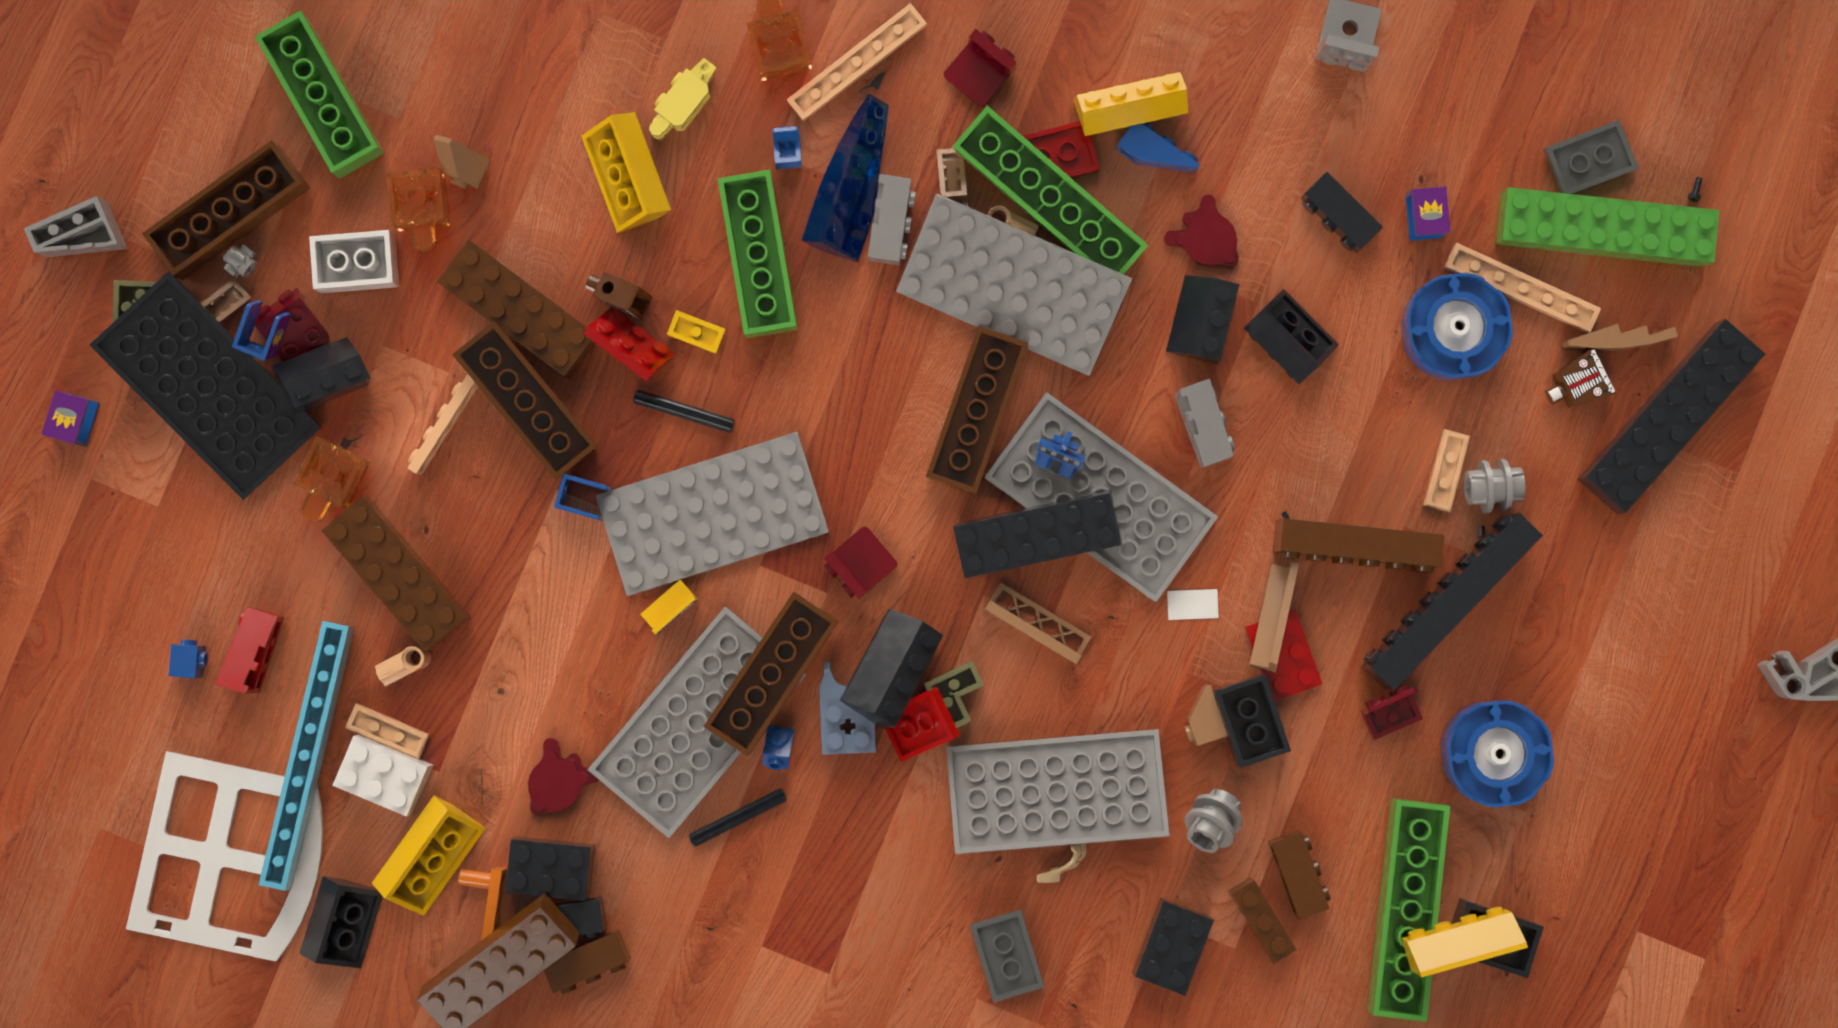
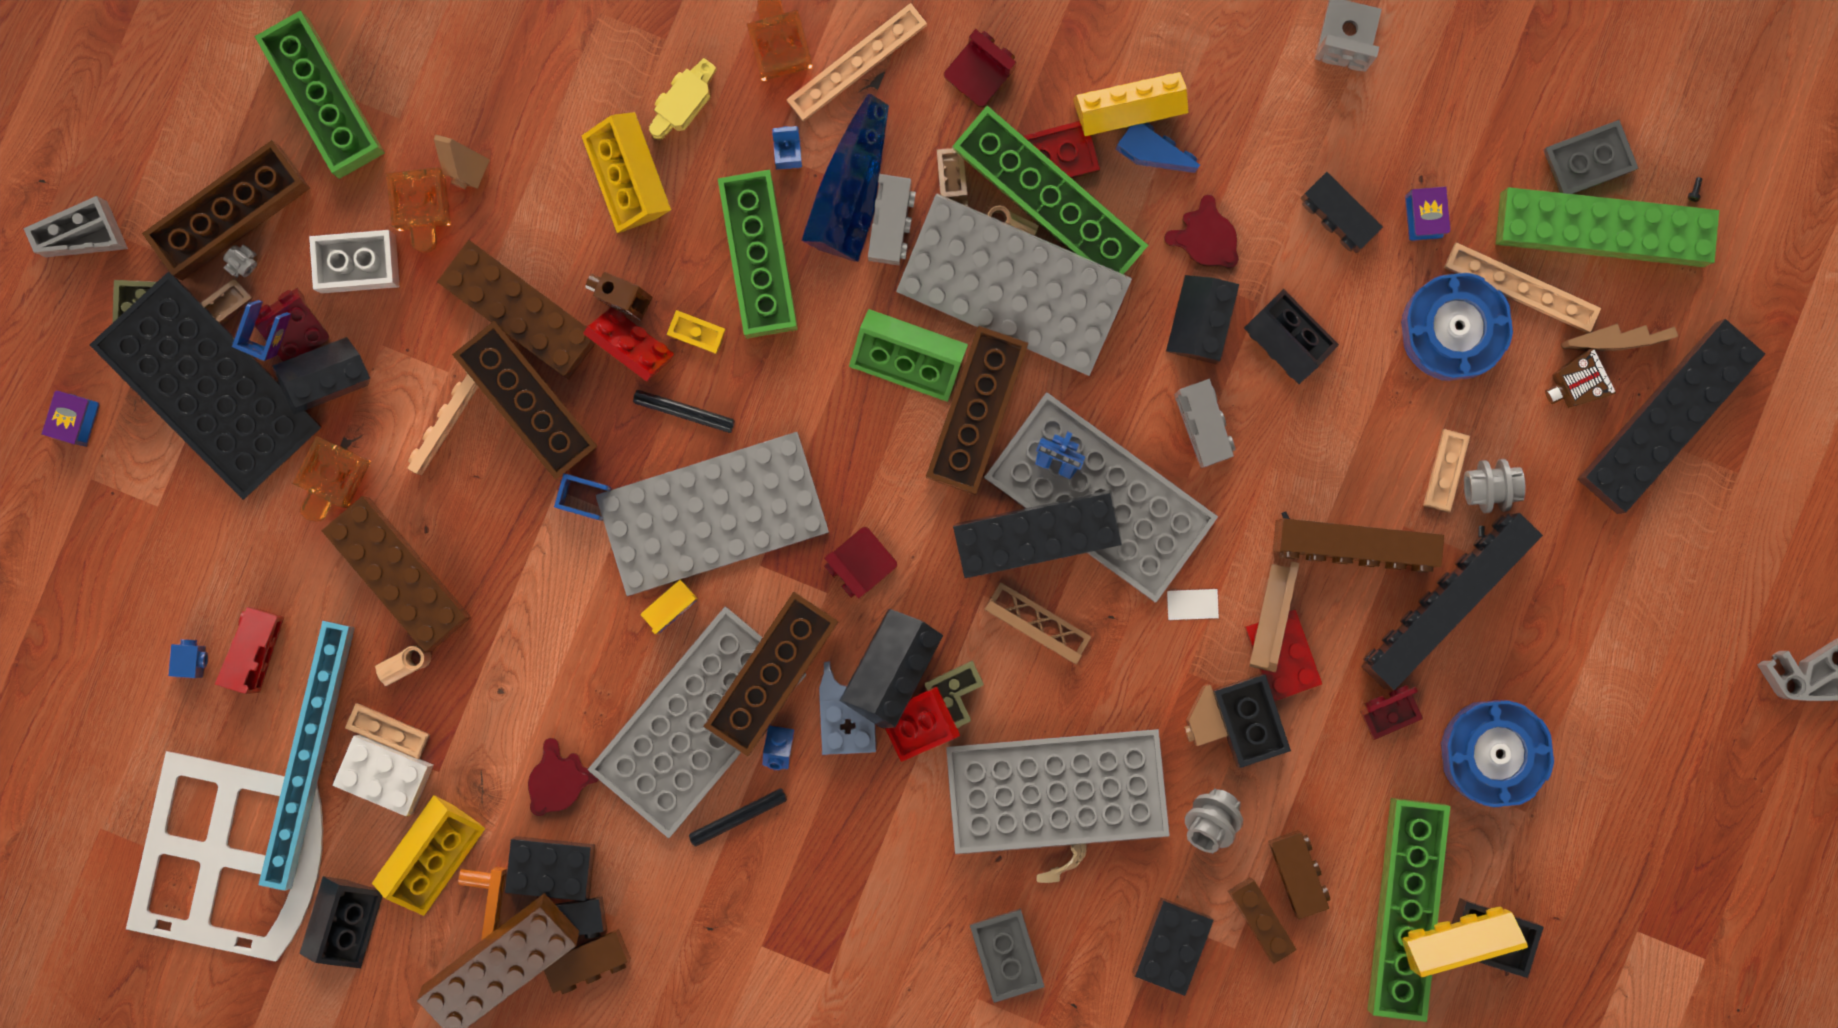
(907, 355): none -> bright green slope

